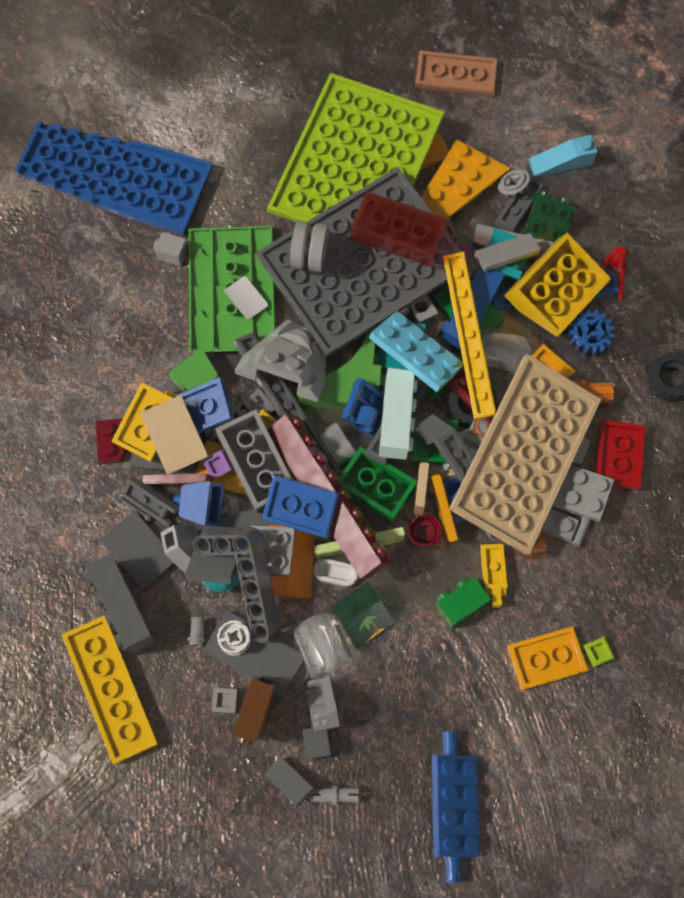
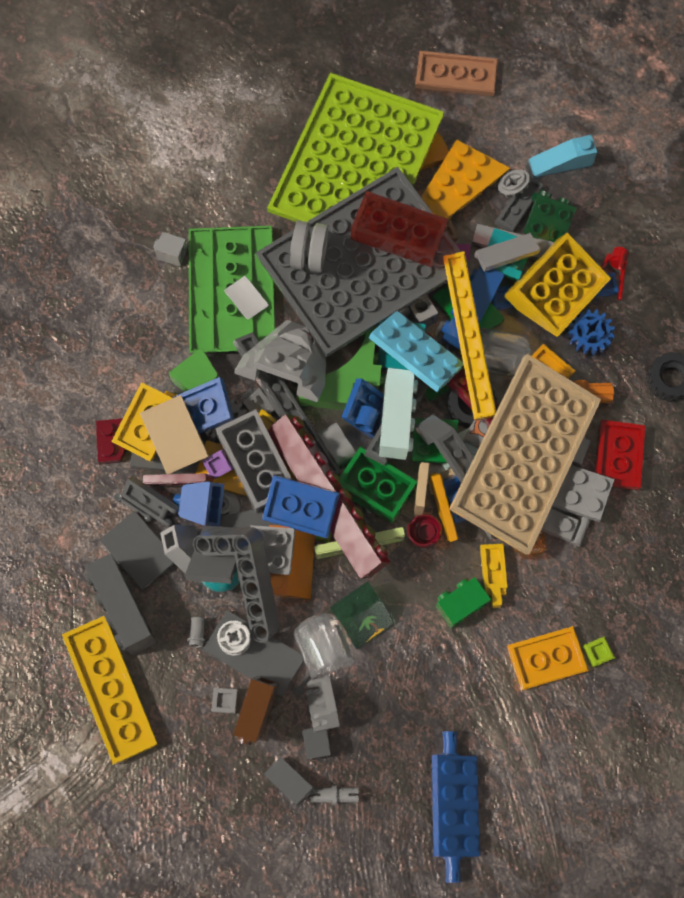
(117, 175): blue wing -> none
(335, 572): white tile -> none

